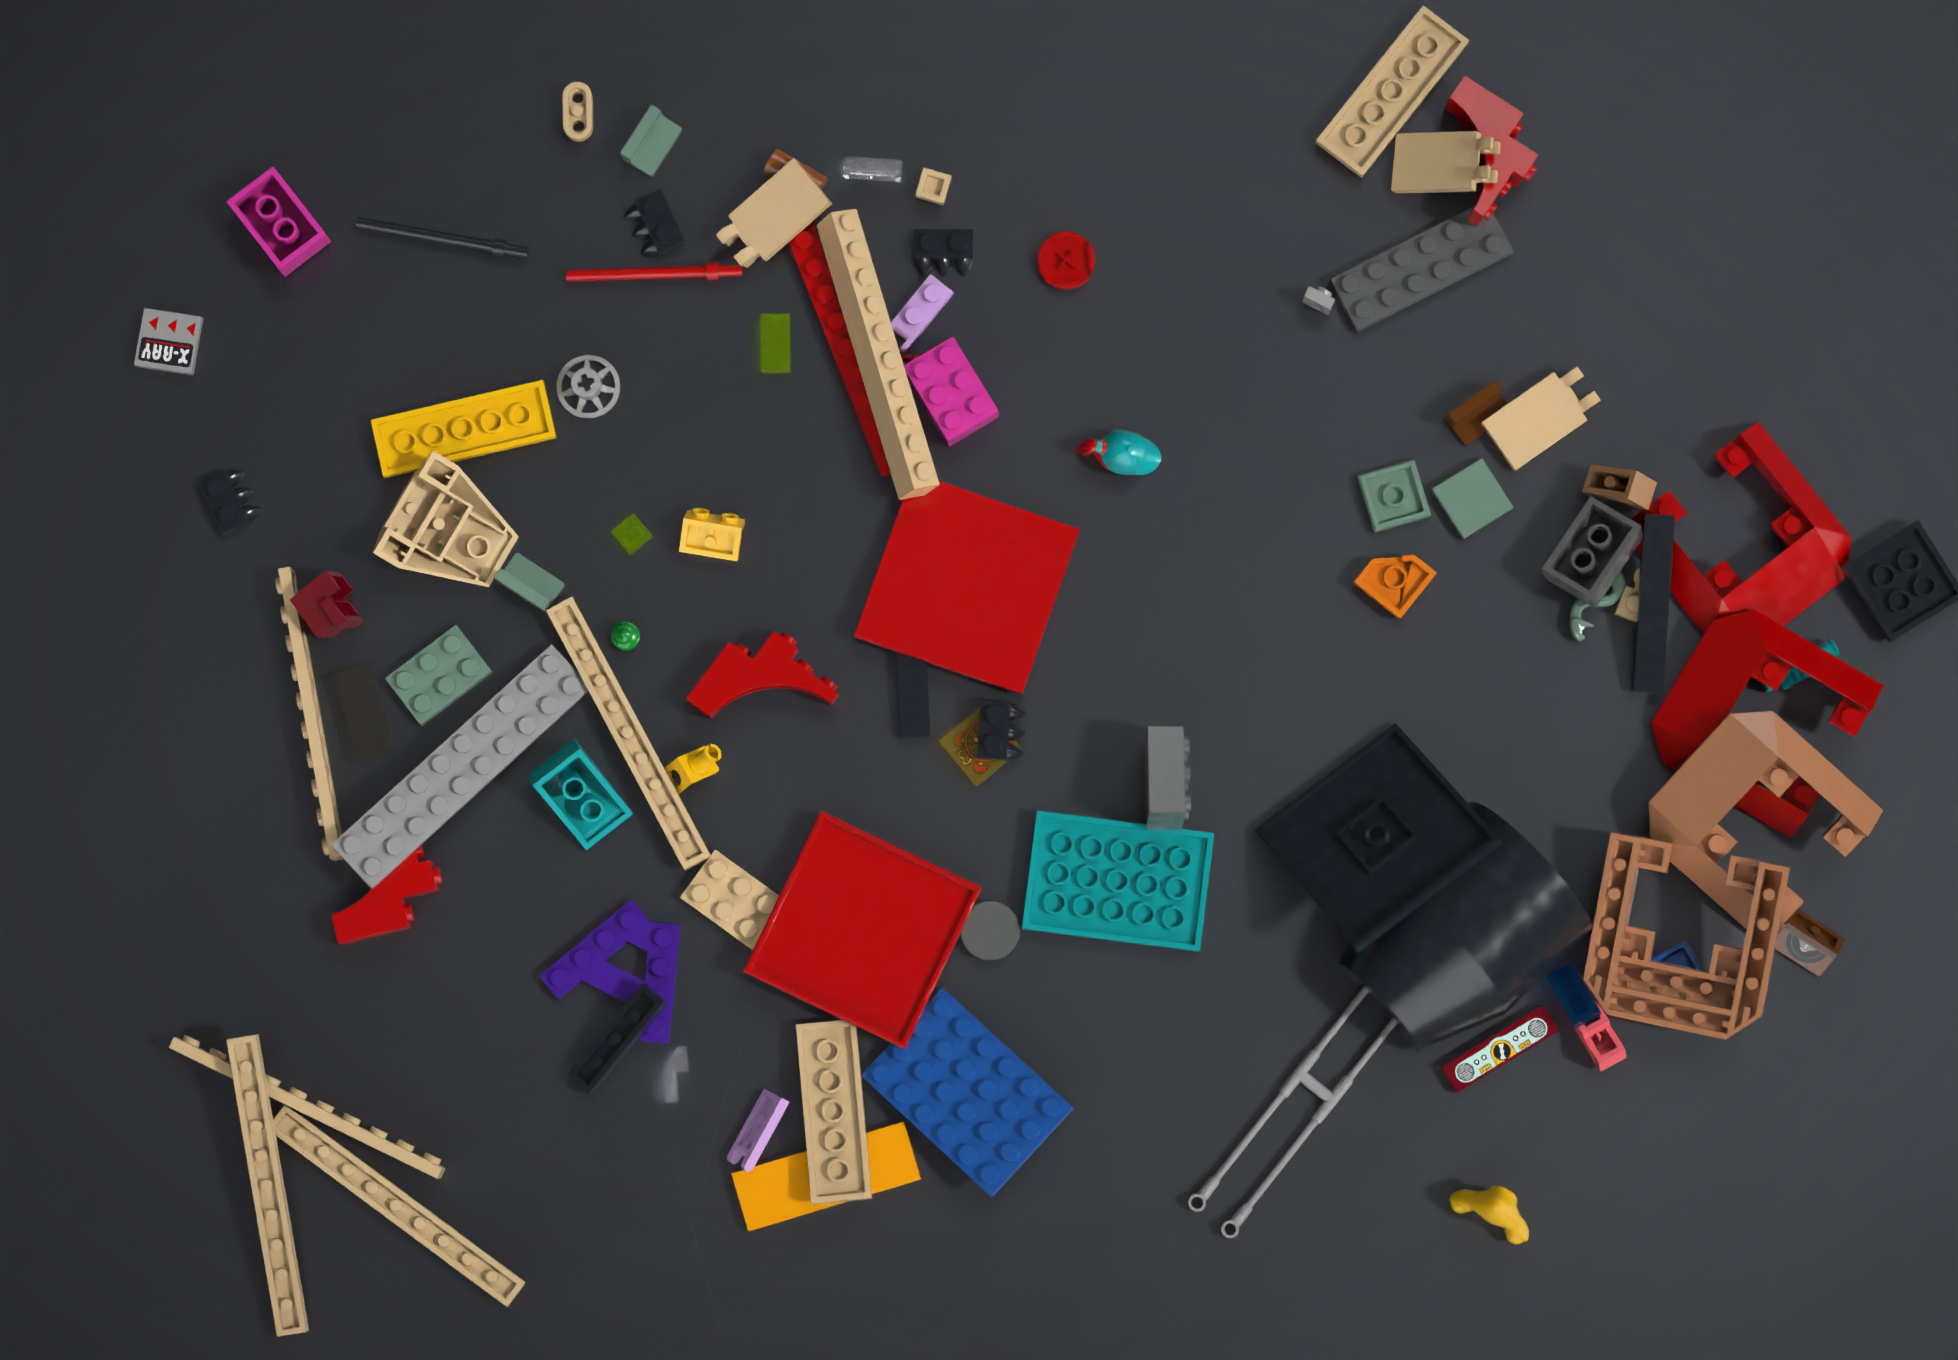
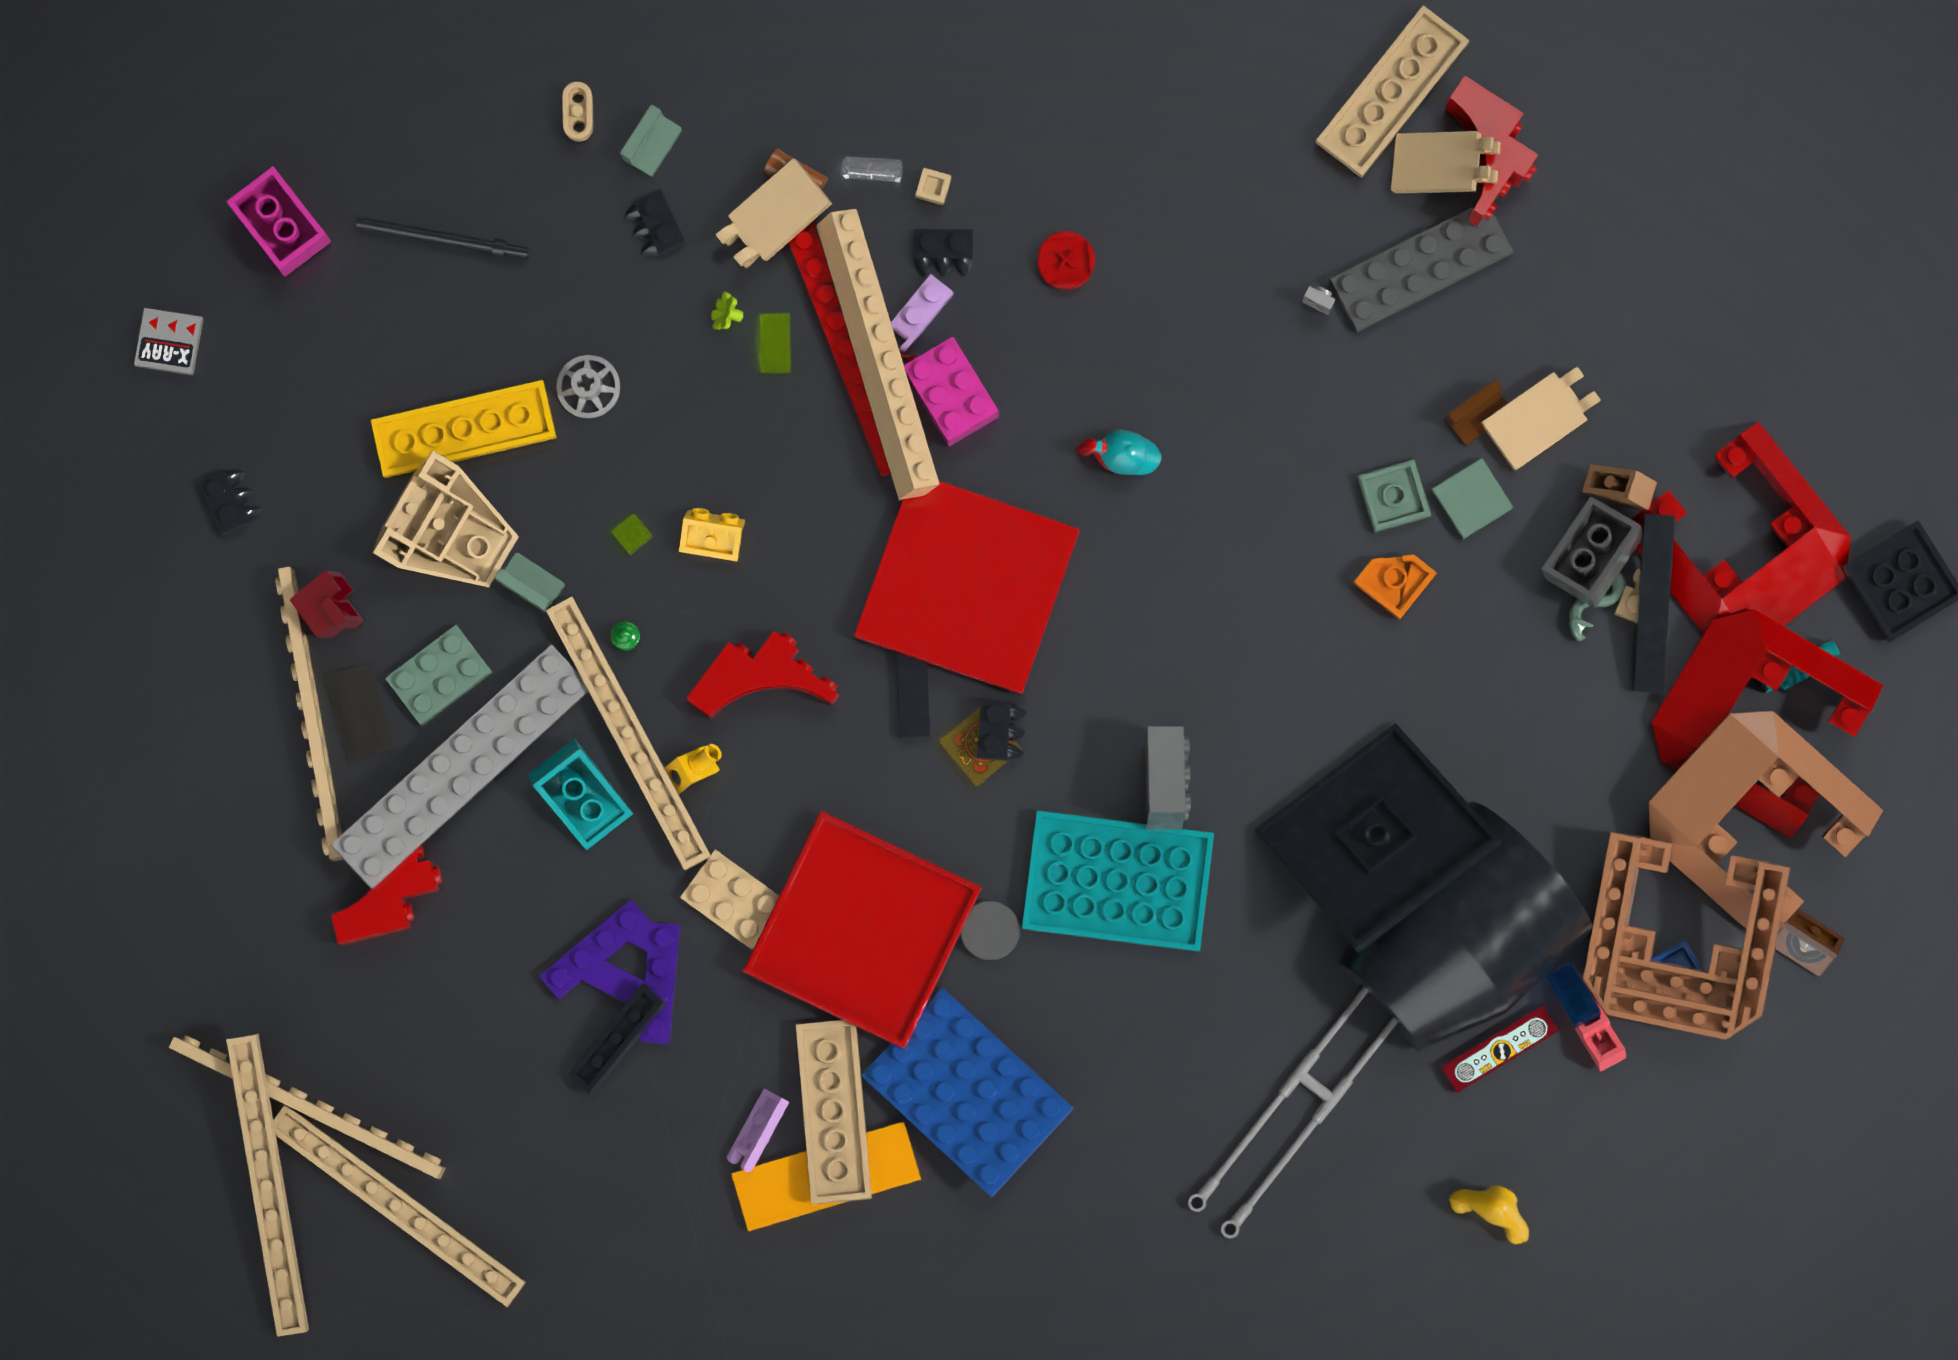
(678, 1064): clear slope -> none
(711, 271): red bar -> none
(725, 312): none -> lime plant

